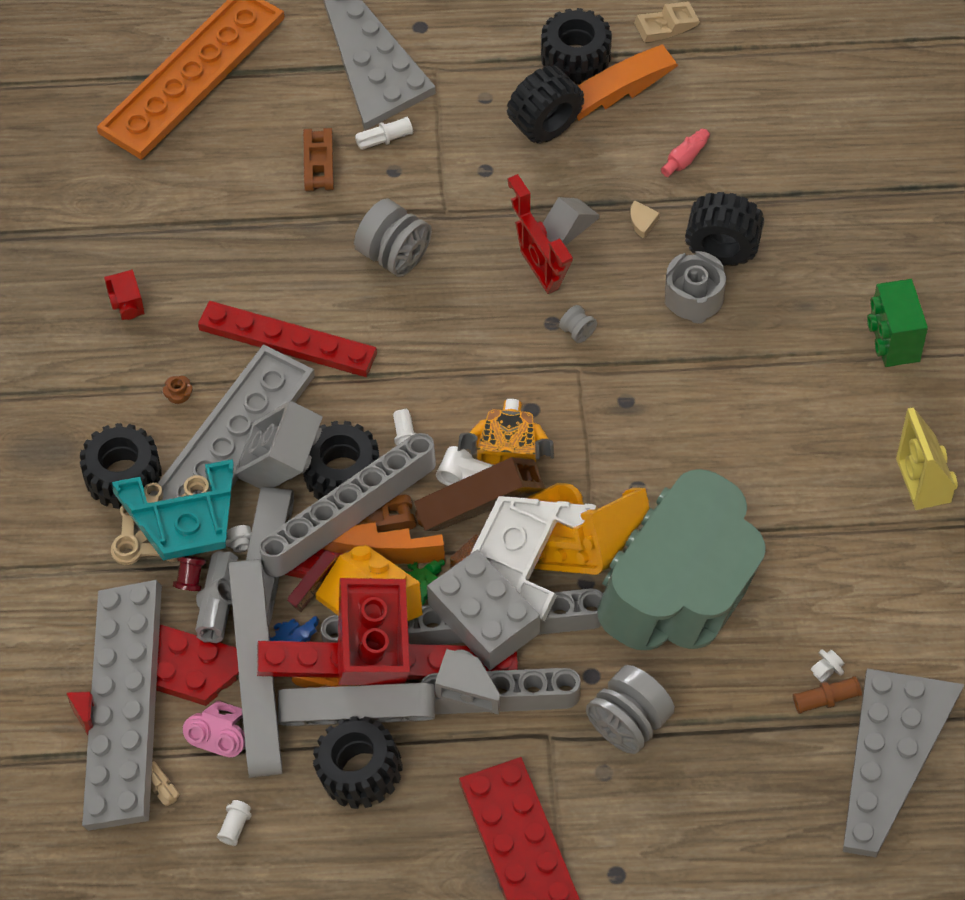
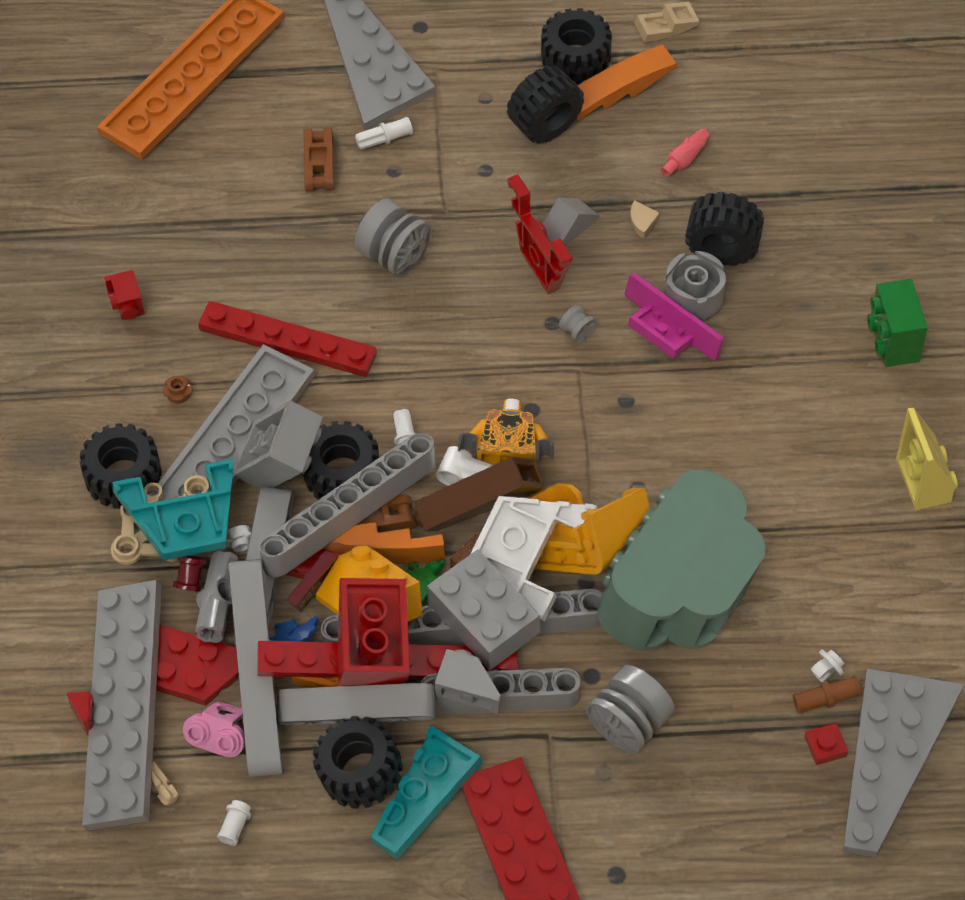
(432, 781): none -> teal wing
(668, 323): none -> dark pink bracket
(826, 744): none -> red plate

